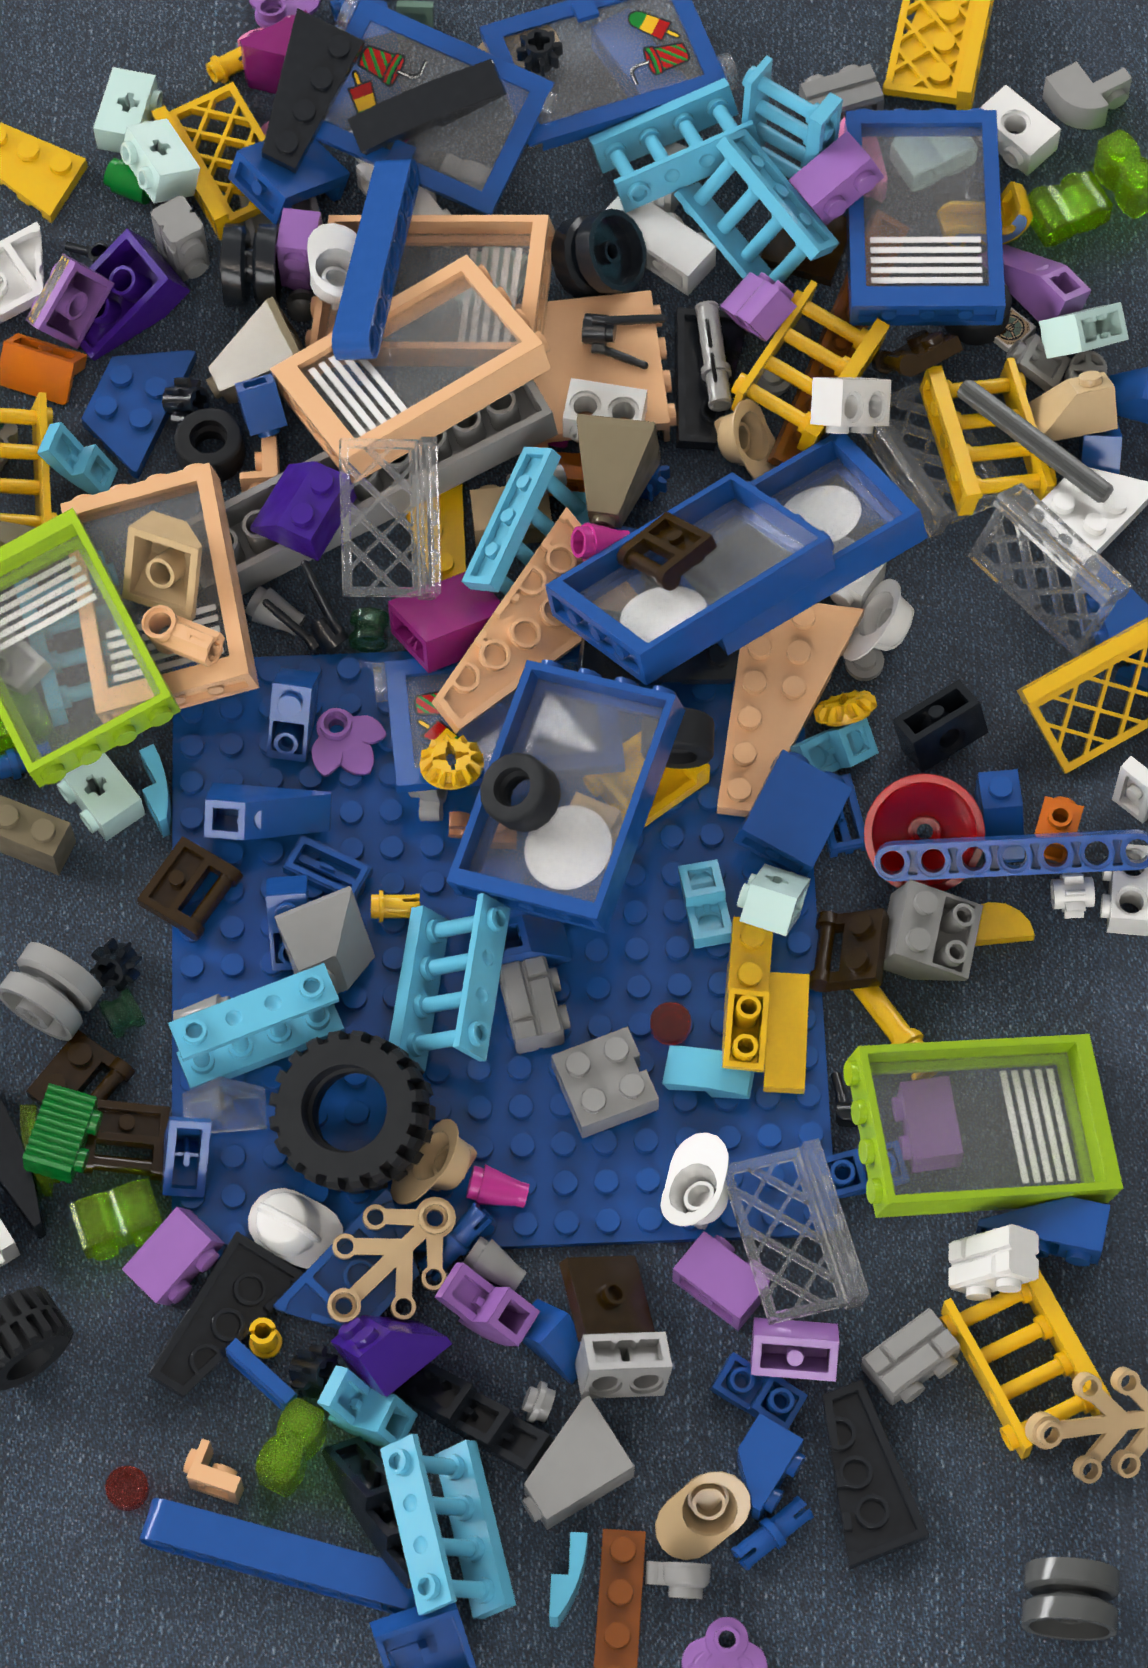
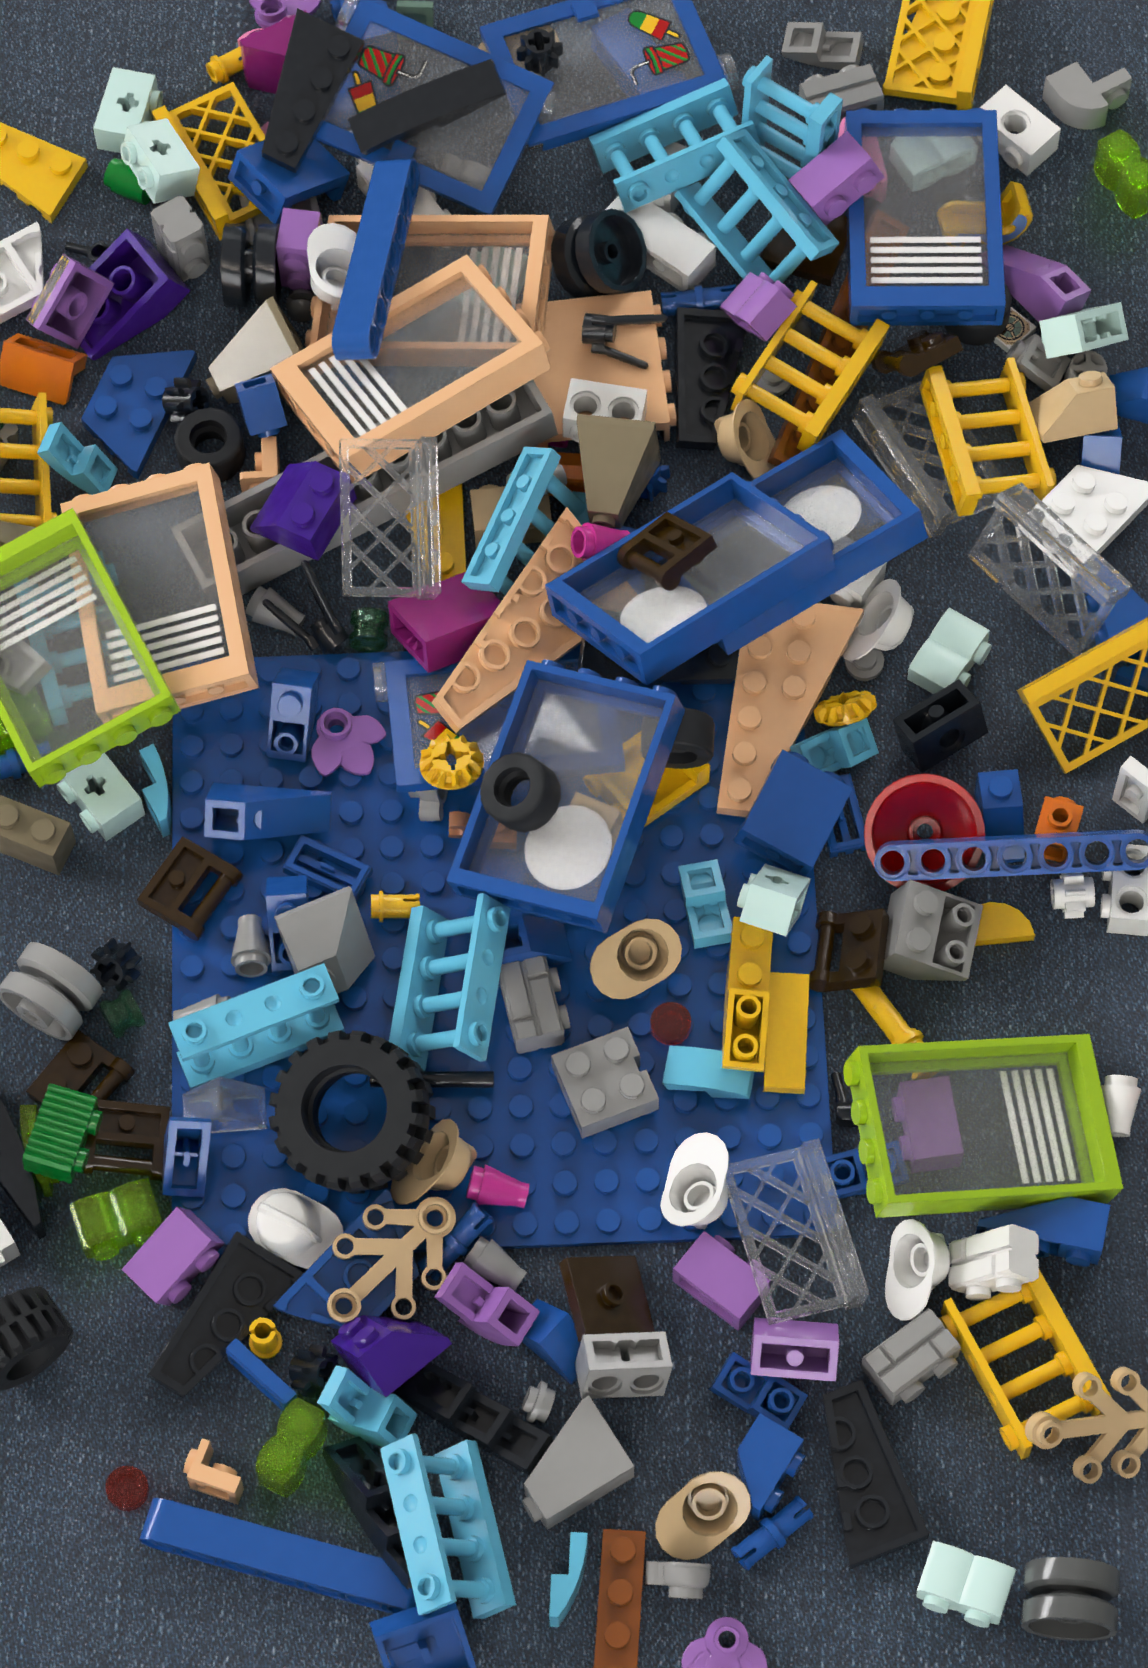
(162, 564): tan slope -> none
(183, 636): light nougat piece -> none
(250, 948): none -> light grey cone
(454, 1079): none -> black bar
(635, 958): none -> tan piece
(697, 298): none -> blue pin
(717, 385): light grey pin -> none
(821, 48): none -> light grey slope
(850, 403): white brick -> none
(915, 1267): none -> white piece
(949, 652): none -> light aqua brick
(965, 1584): none -> light aqua brick
(1035, 441): dark grey axle -> none
(1069, 208): clear neon green brick -> none
(1121, 1100): none -> white cone

